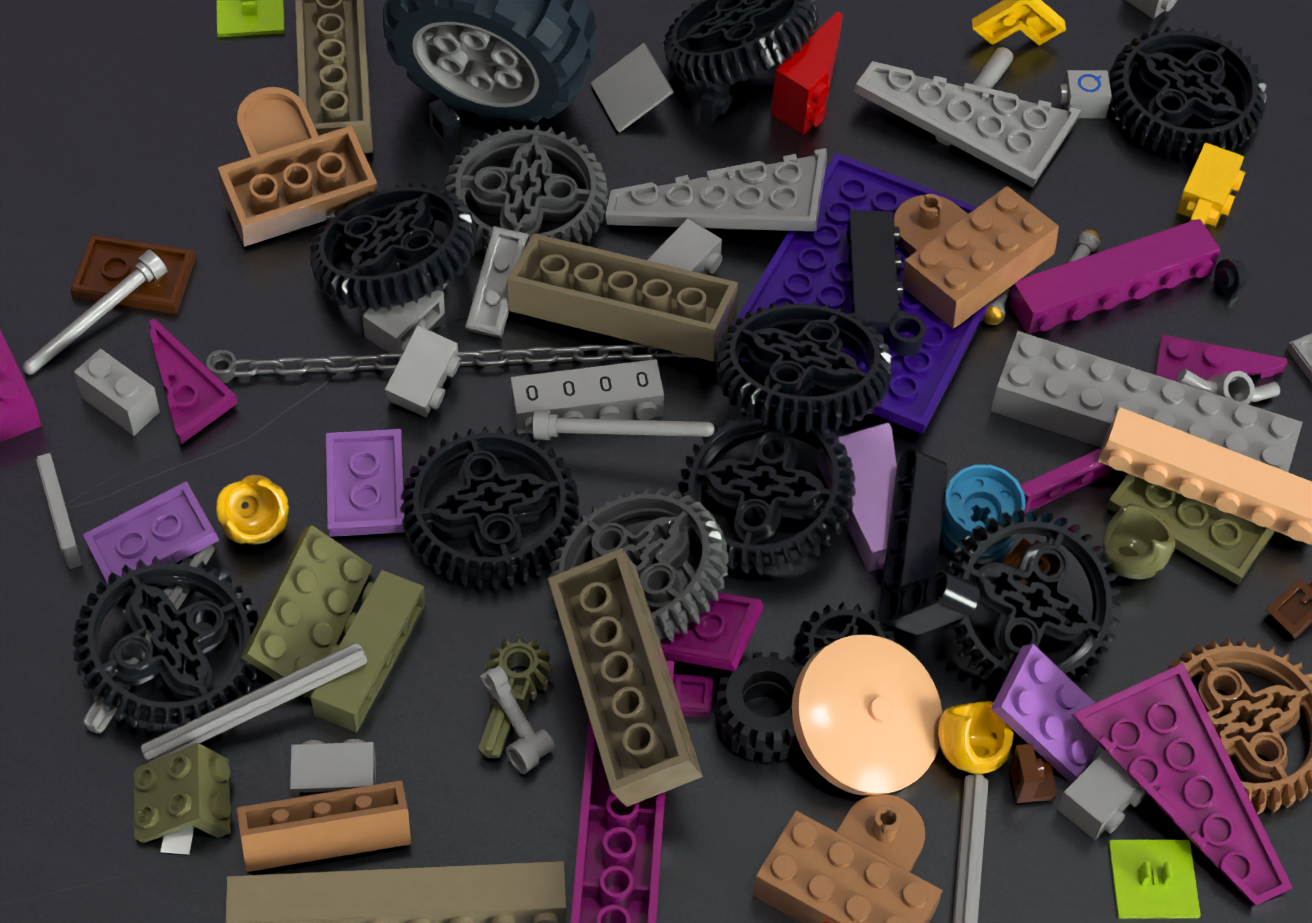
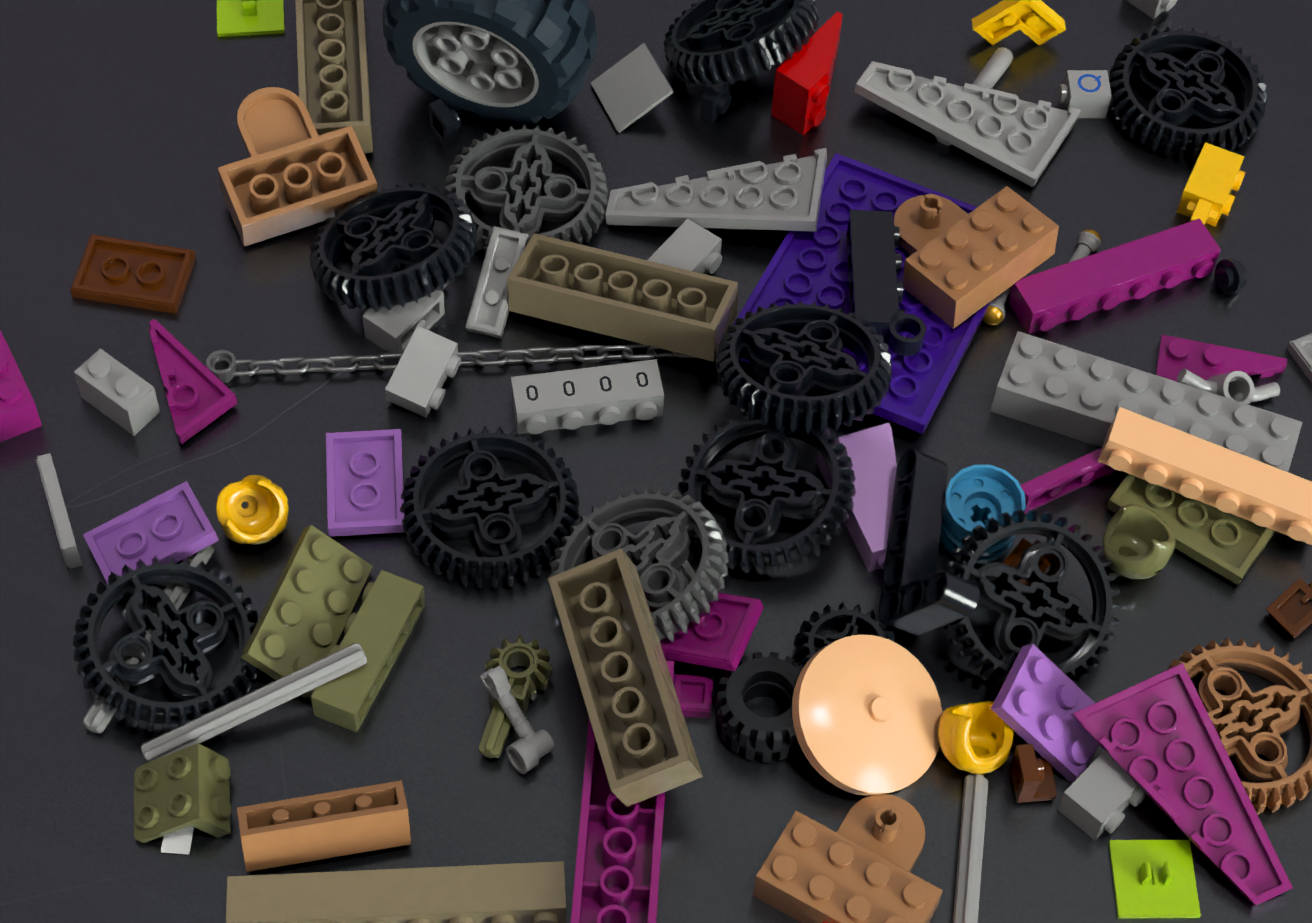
(147, 269): light grey piece -> none
(331, 766): light grey brick -> none
(549, 425): light grey piece -> none

